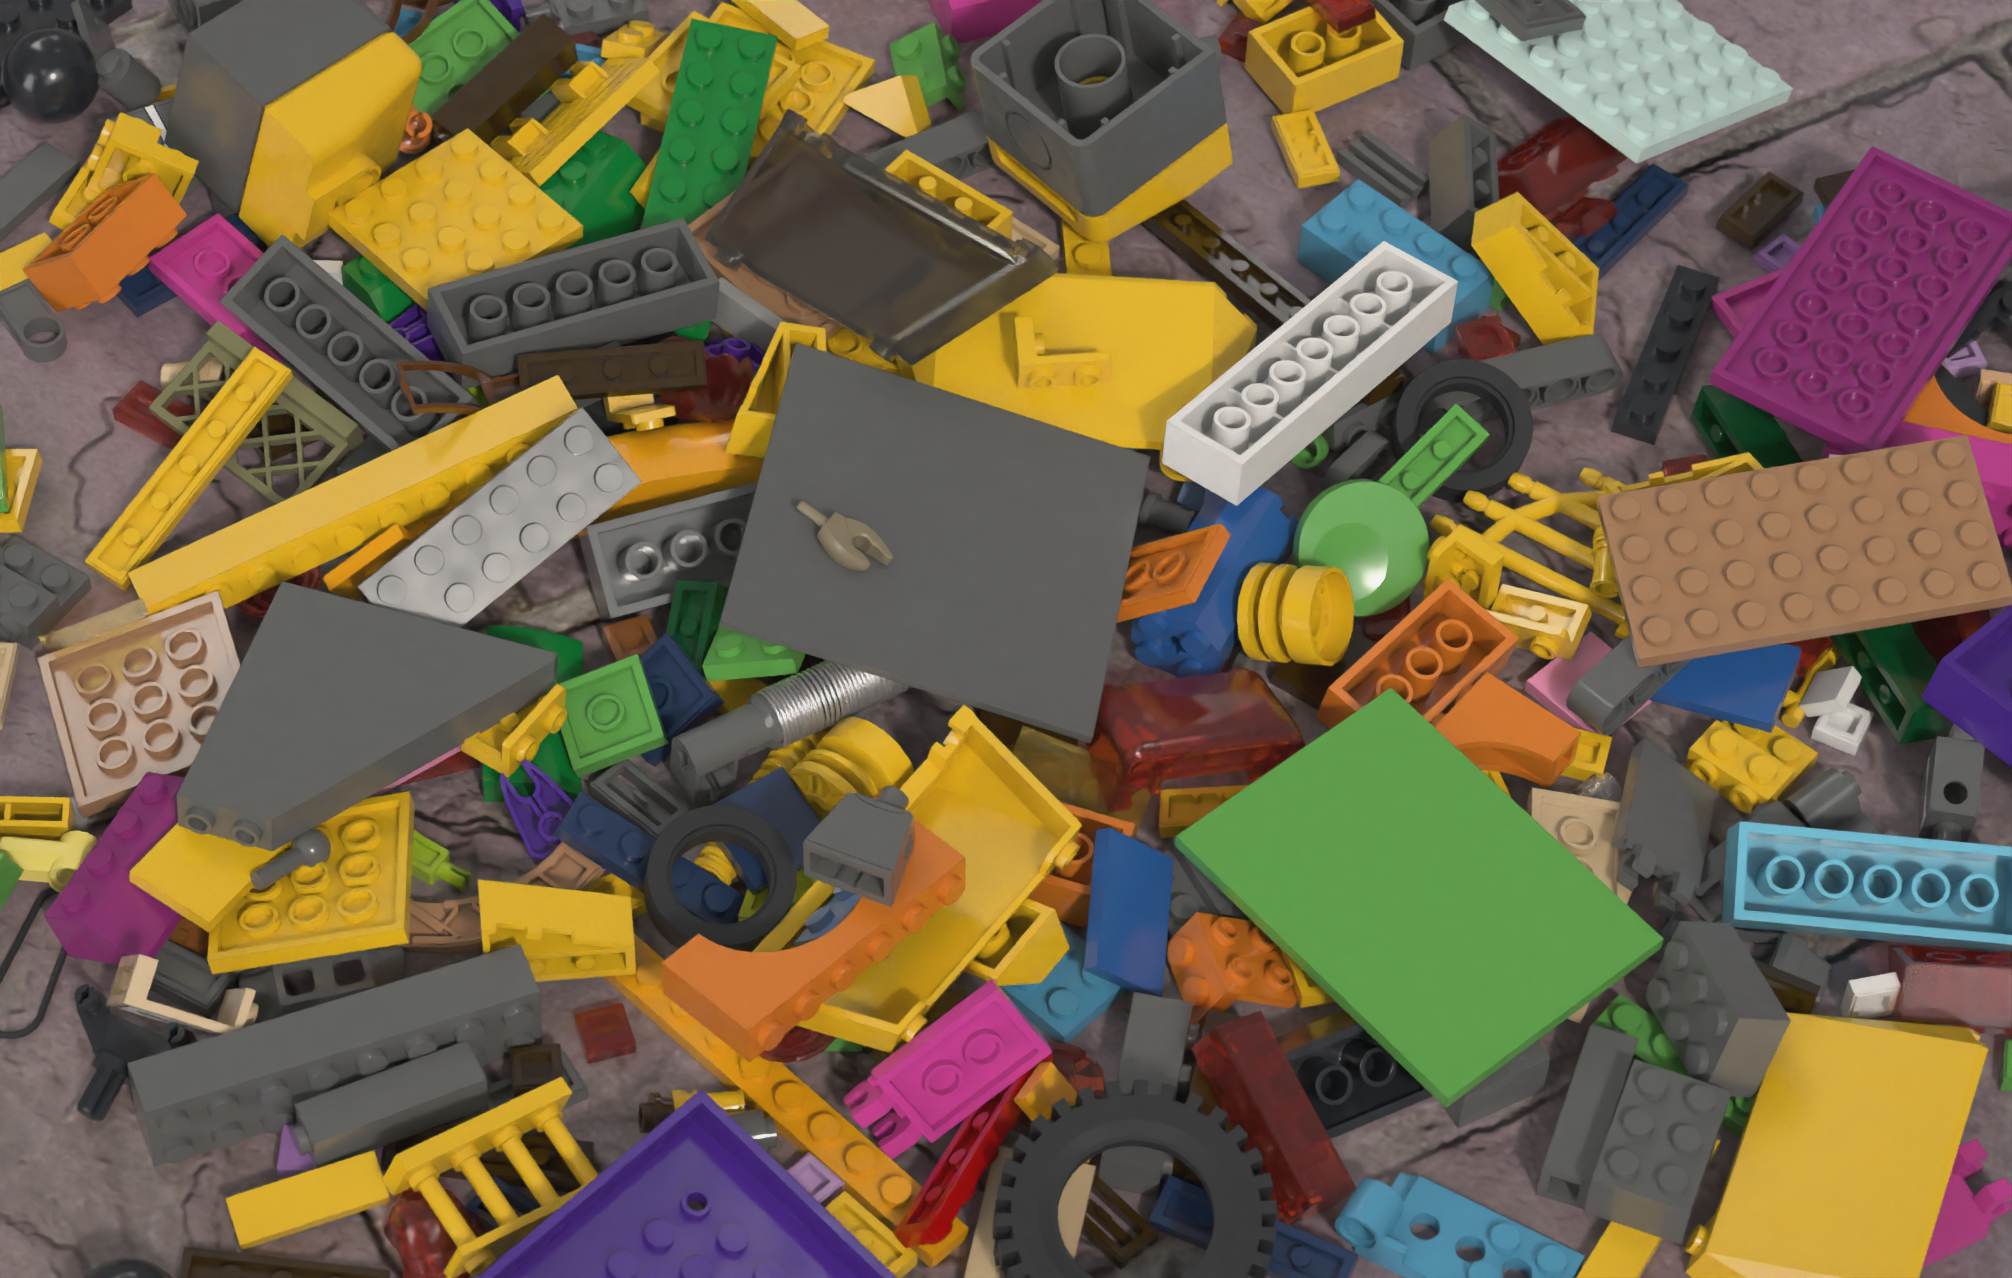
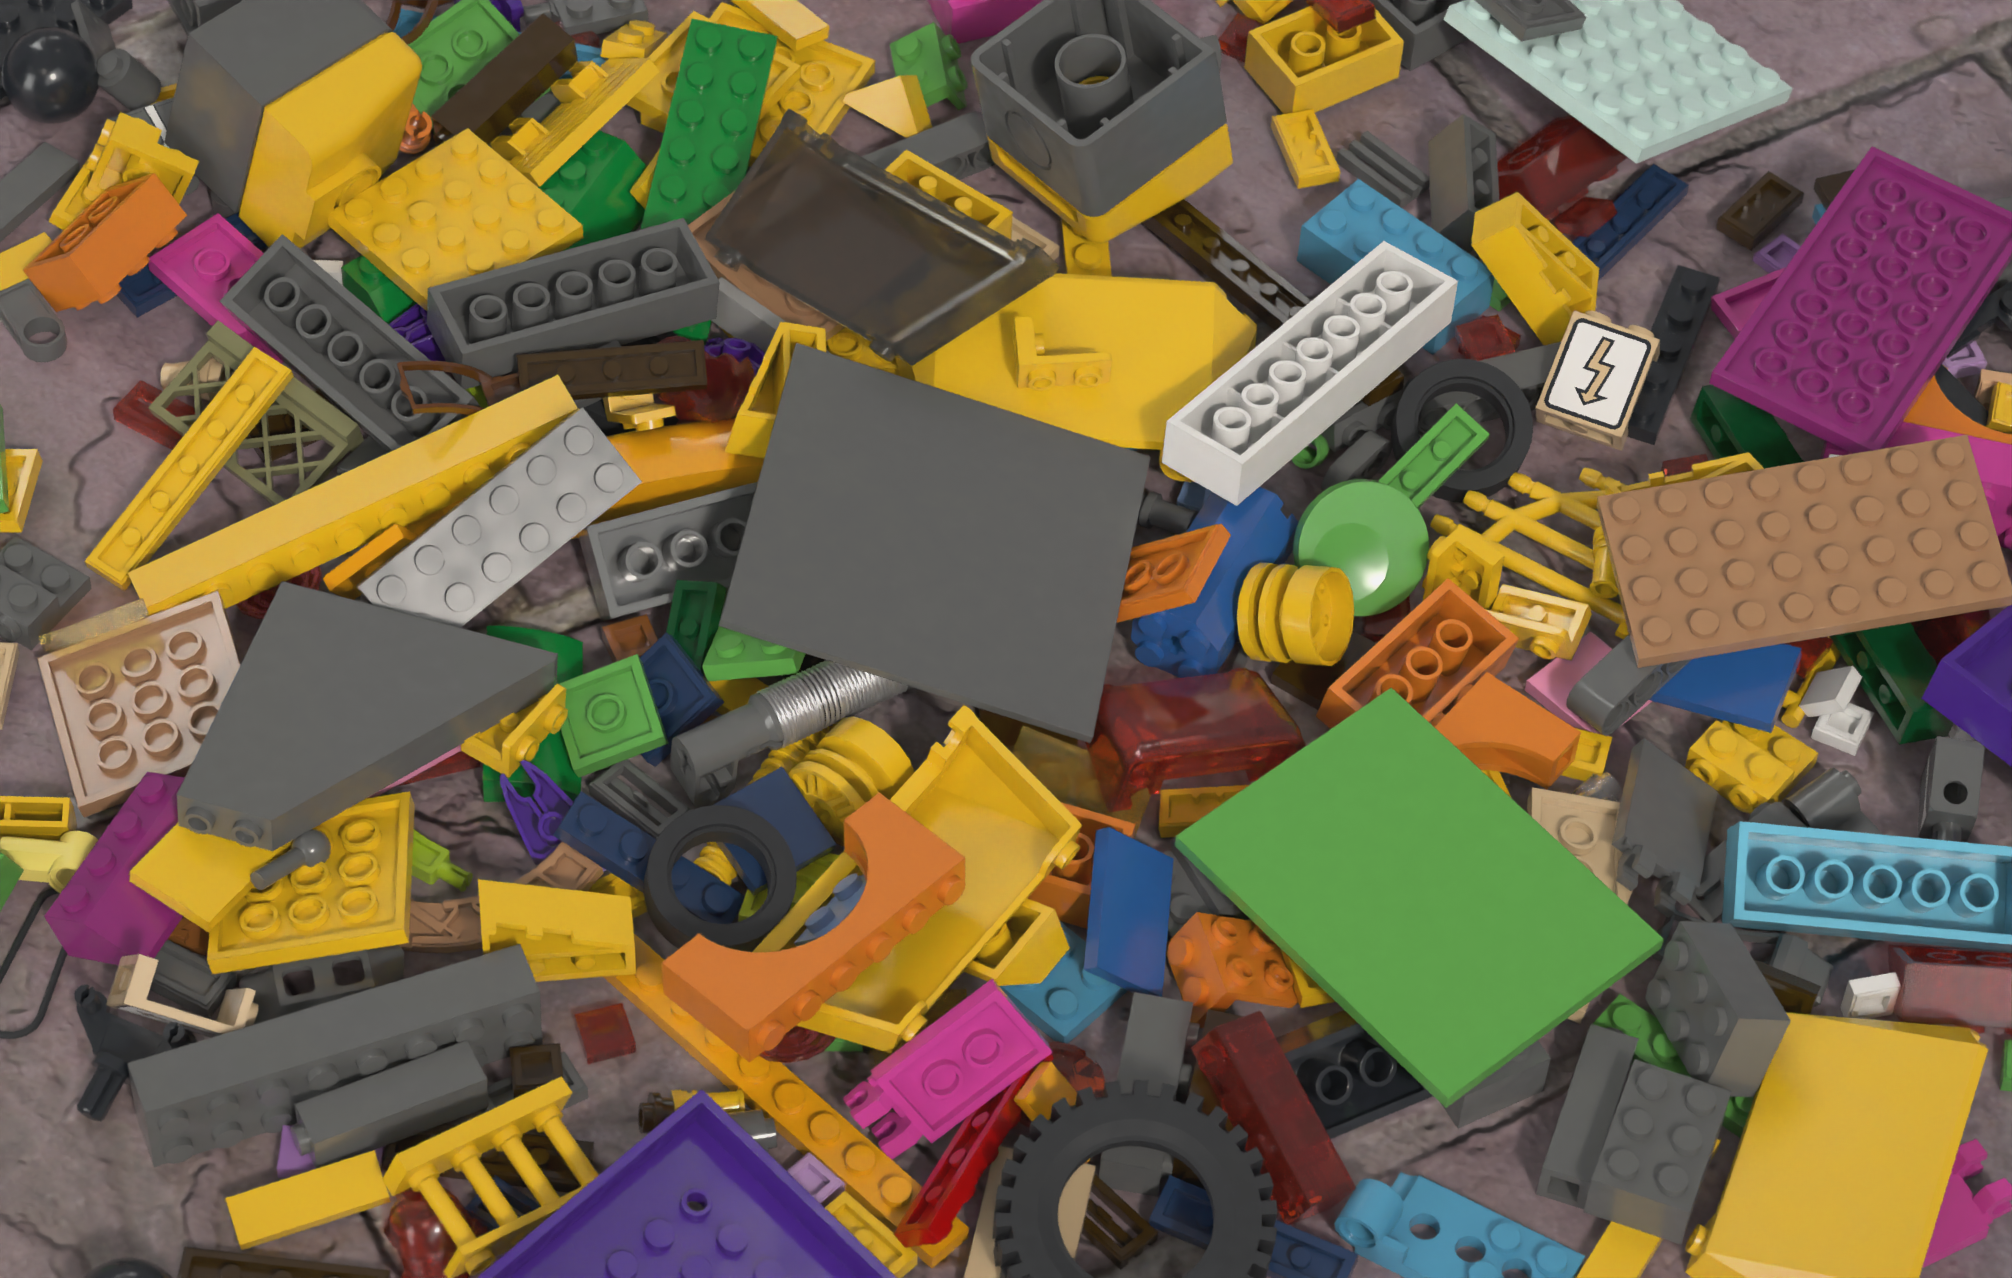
(842, 534): dark tan hand -> none
(863, 845): dark grey torso -> none
(1597, 378): none -> panel

